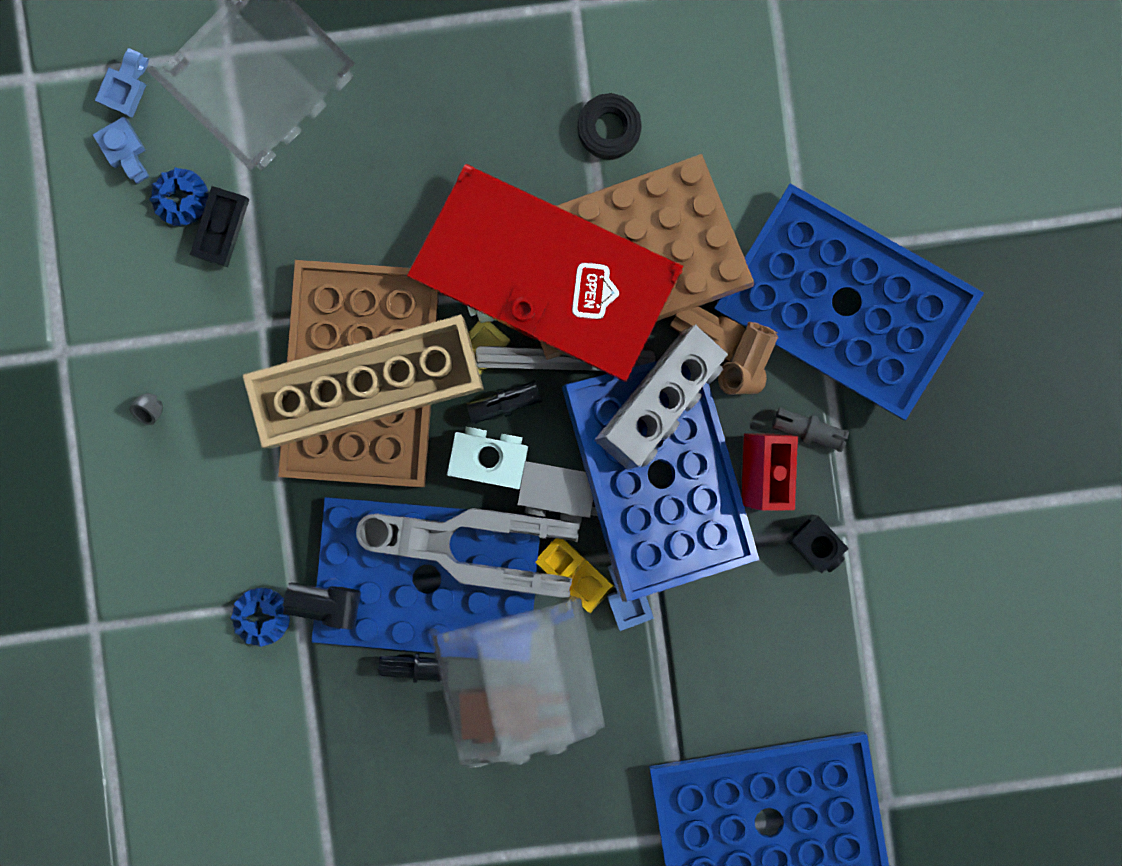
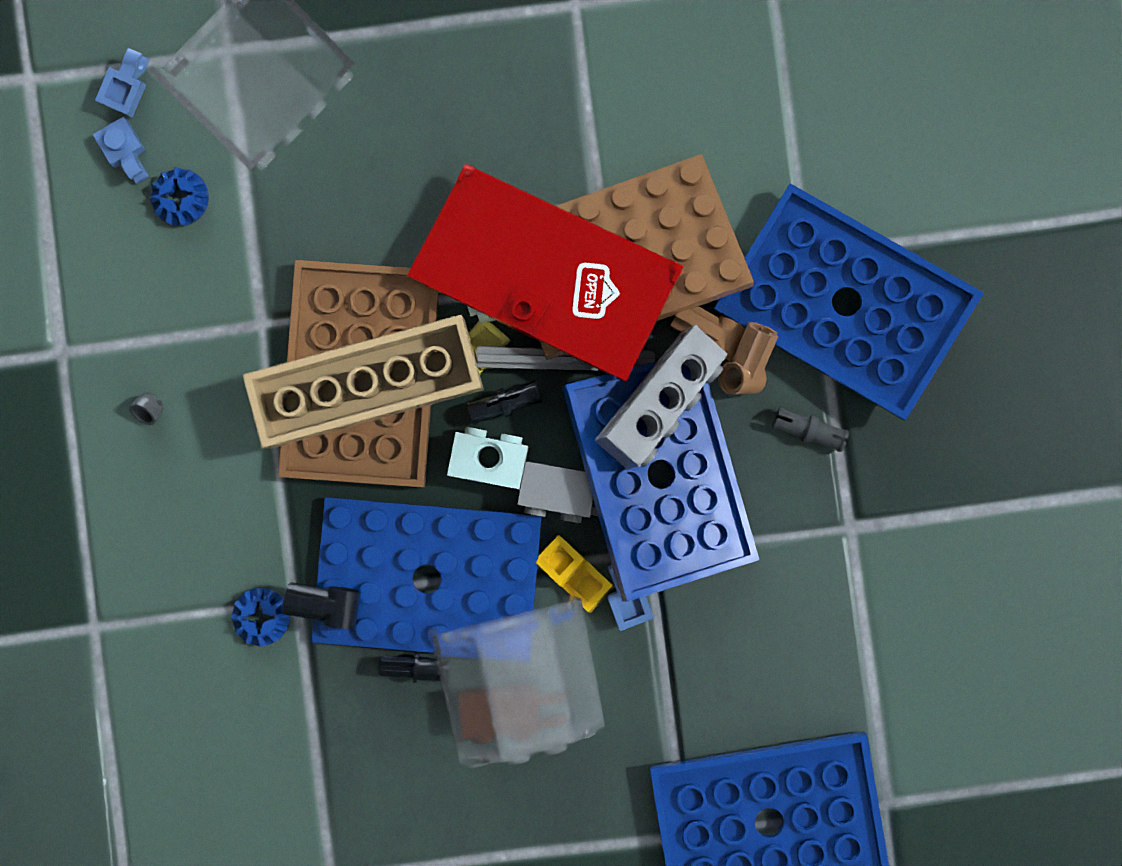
(219, 226): black plate -> none
(432, 542): light grey piece -> none
(607, 104): black tyre -> none
(769, 471): red brick -> none
(805, 534): black brick -> none

